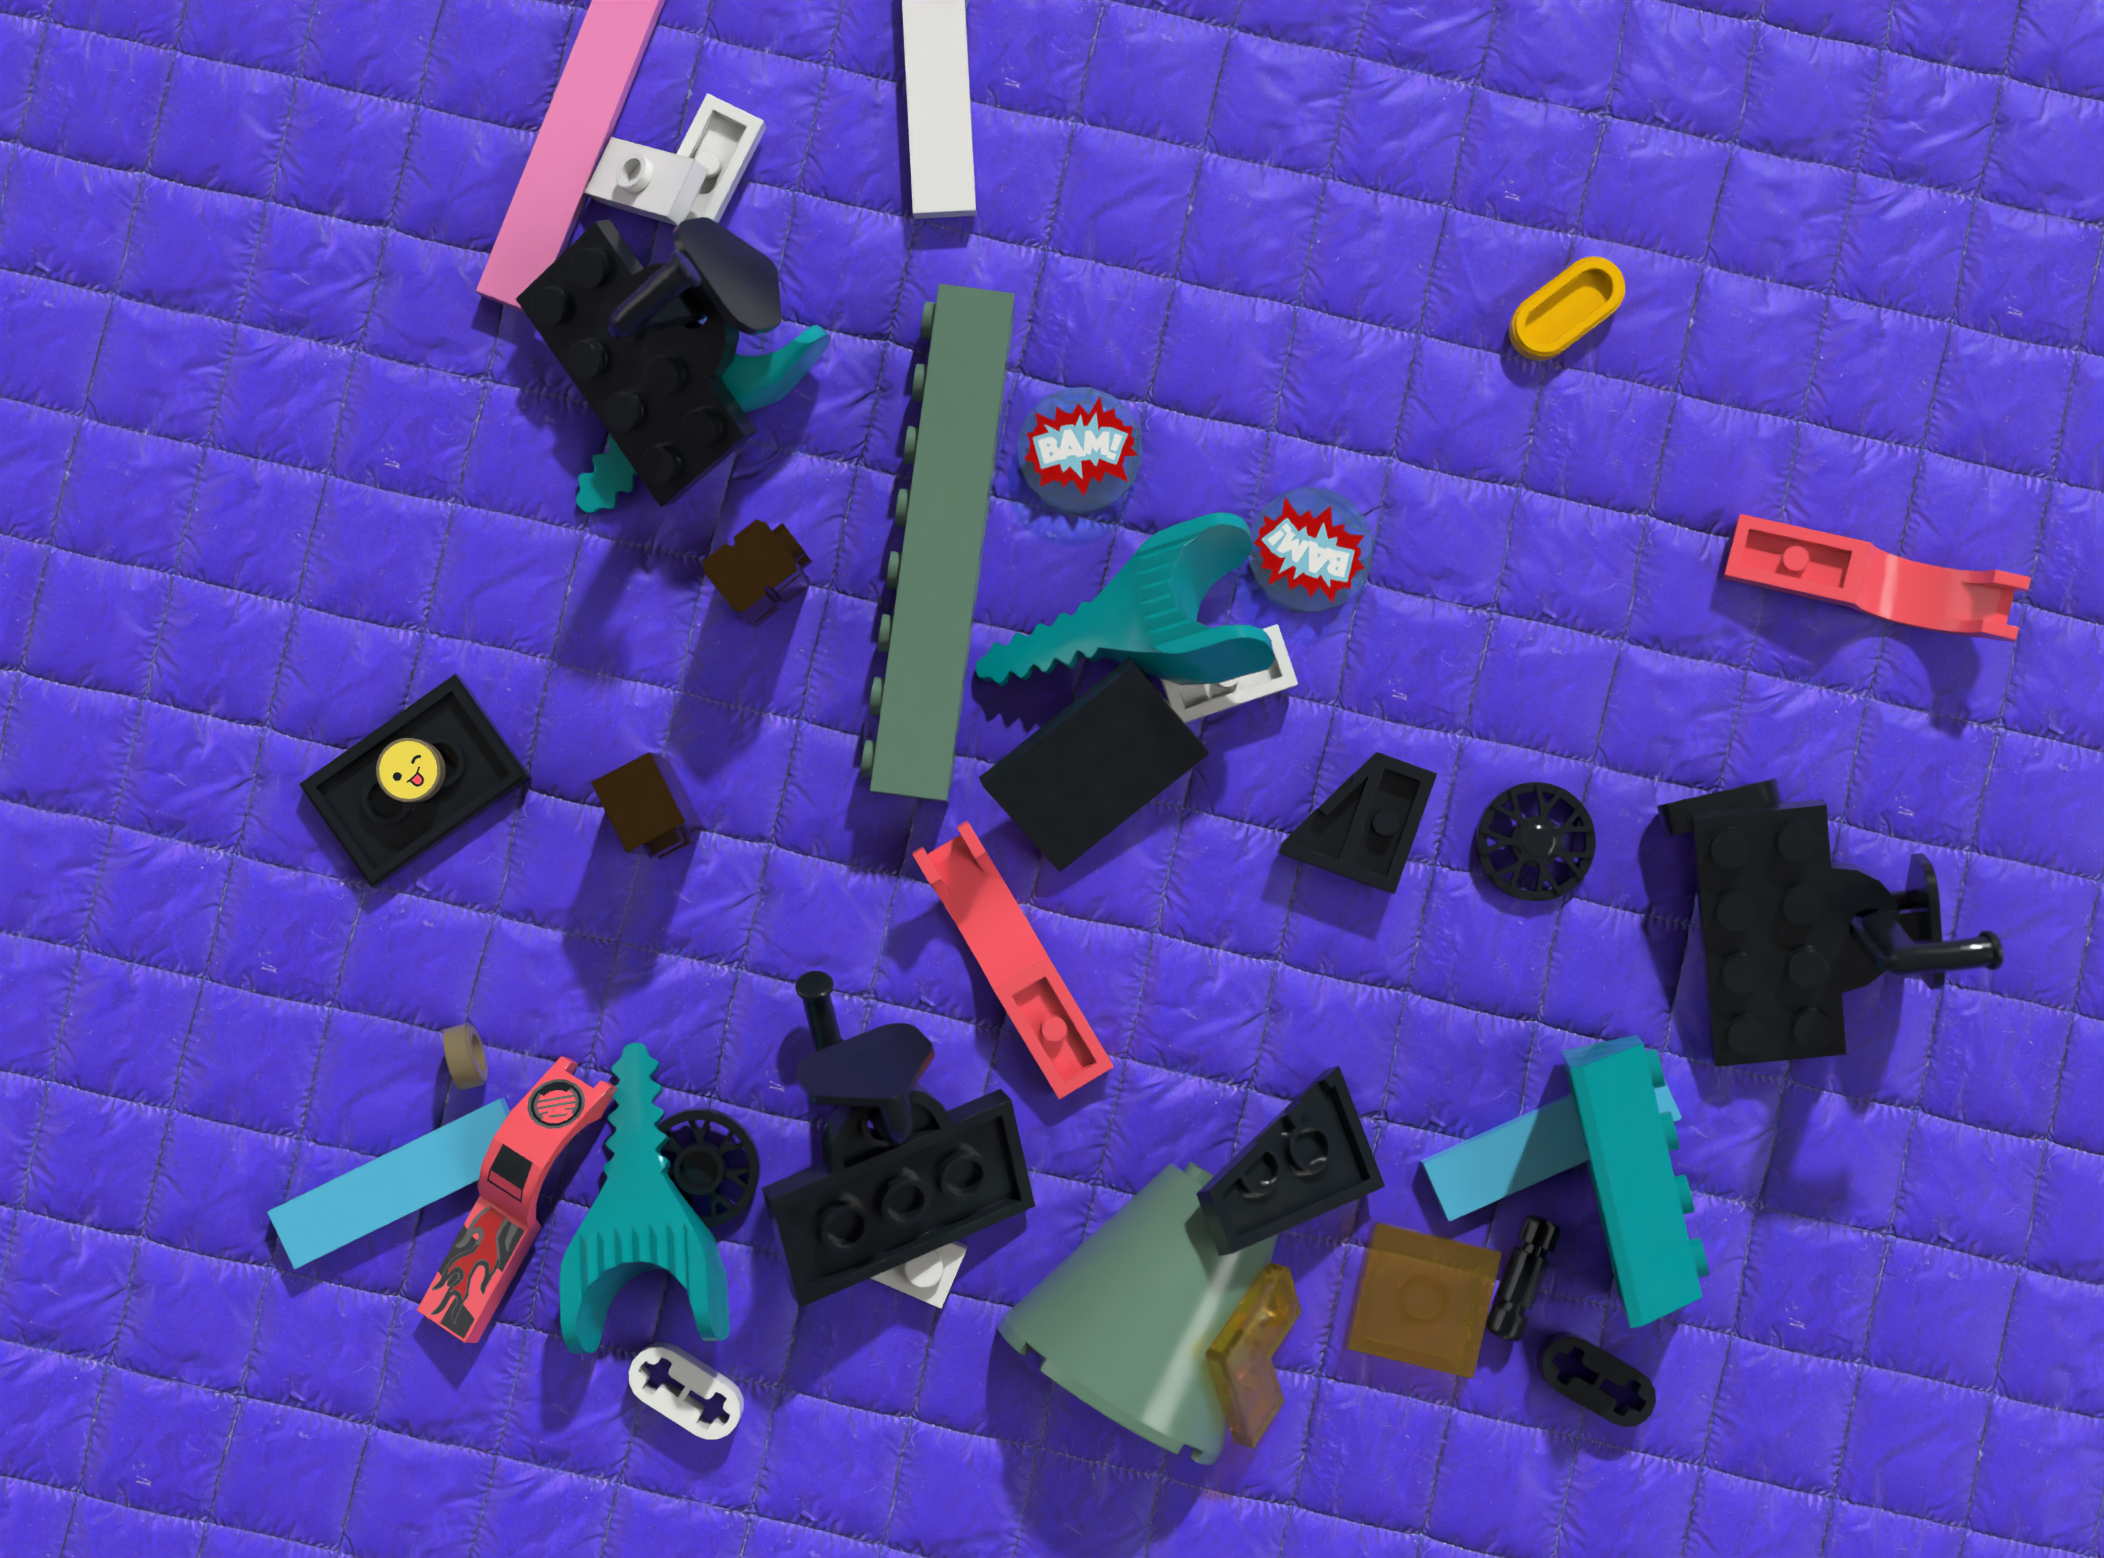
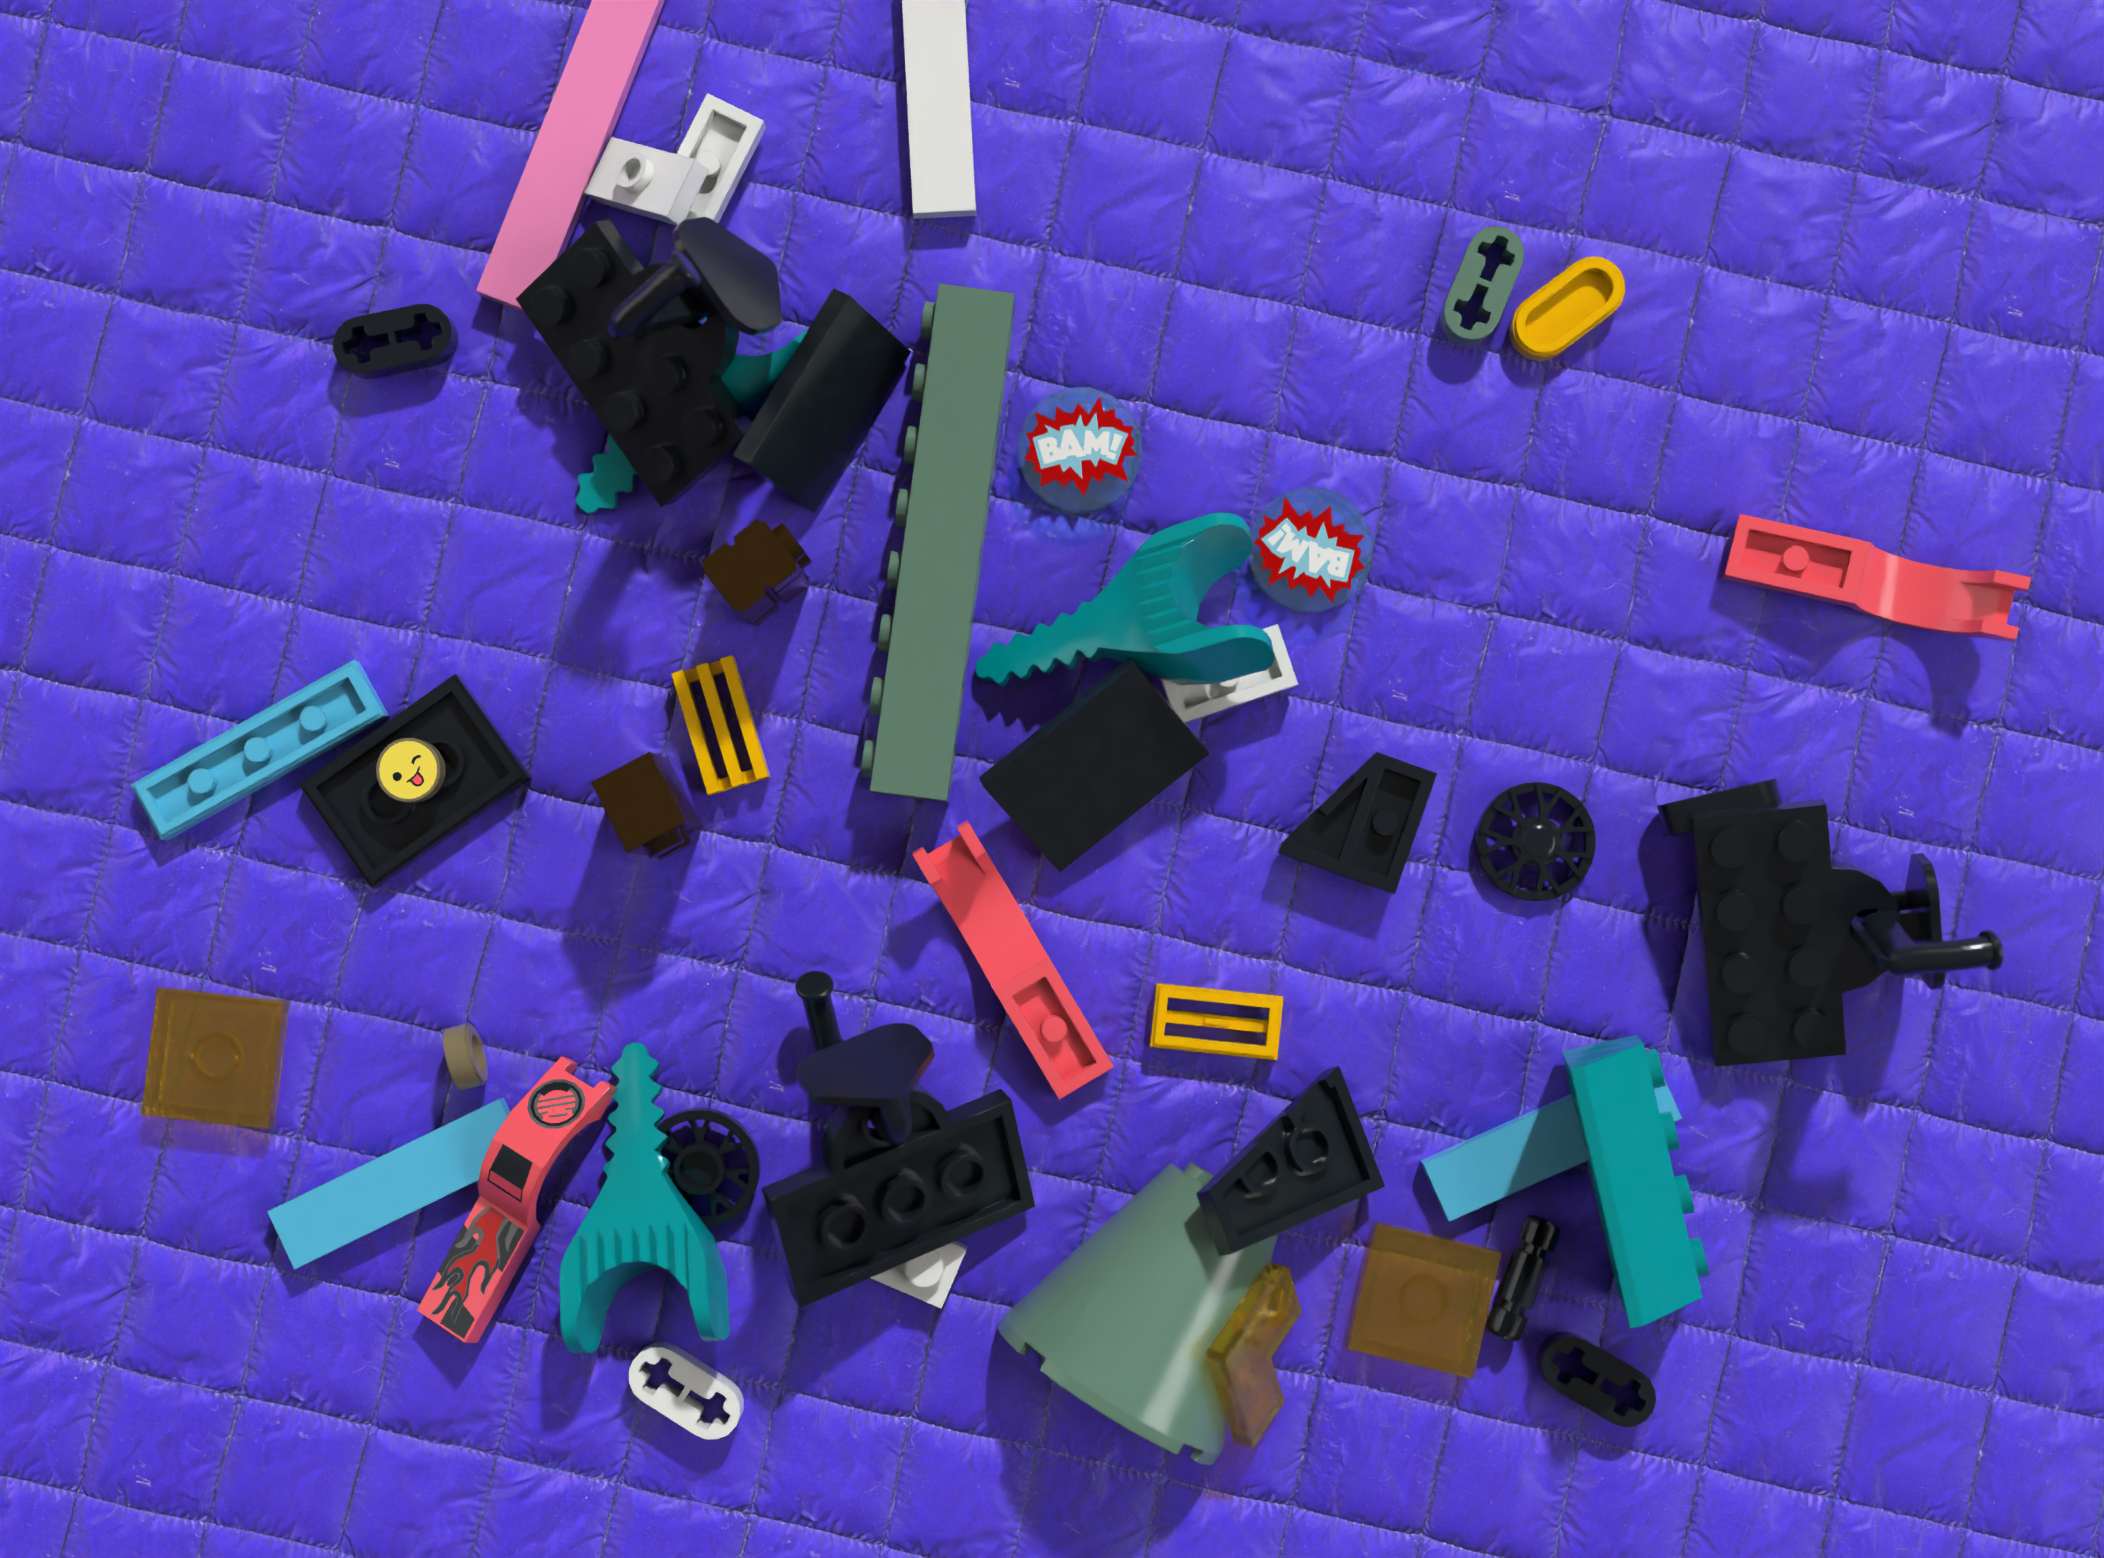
(215, 1057): none -> clear yellow tile
(260, 750): none -> medium azure tile
(392, 327): none -> black beam
(705, 674): none -> yellow tile
(822, 401): none -> black tile
(1162, 1015): none -> yellow tile
(1495, 291): none -> sand green beam

